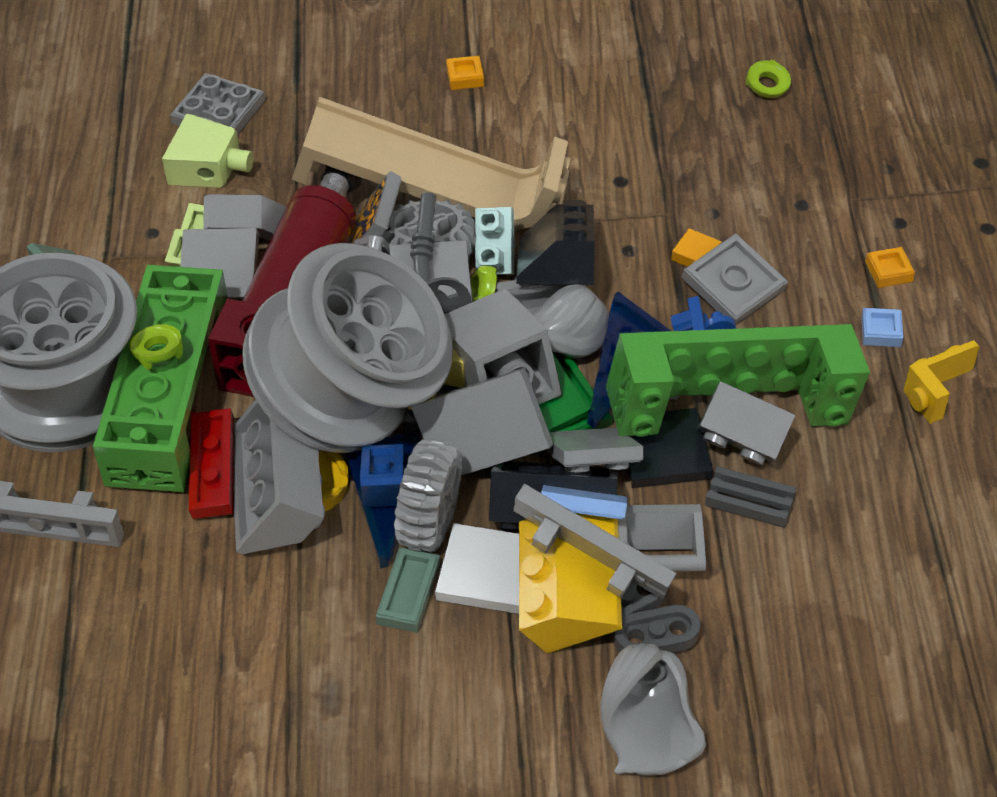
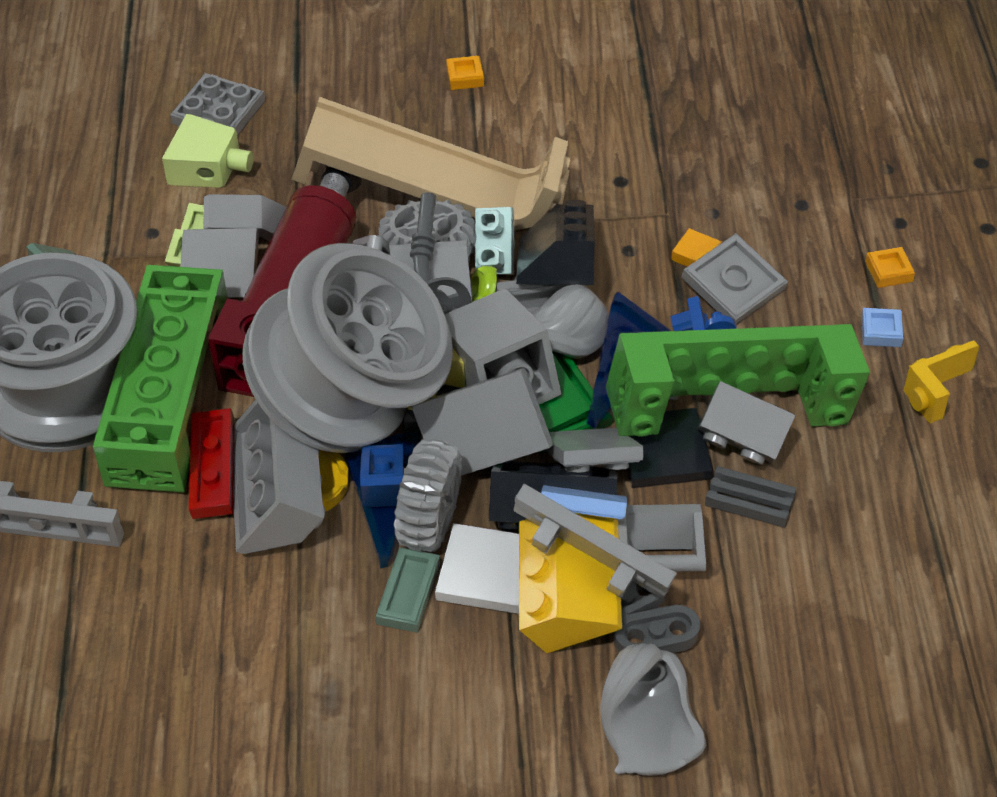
(155, 335): lime piece -> none
(378, 209): tile -> none
(772, 70): lime piece -> none

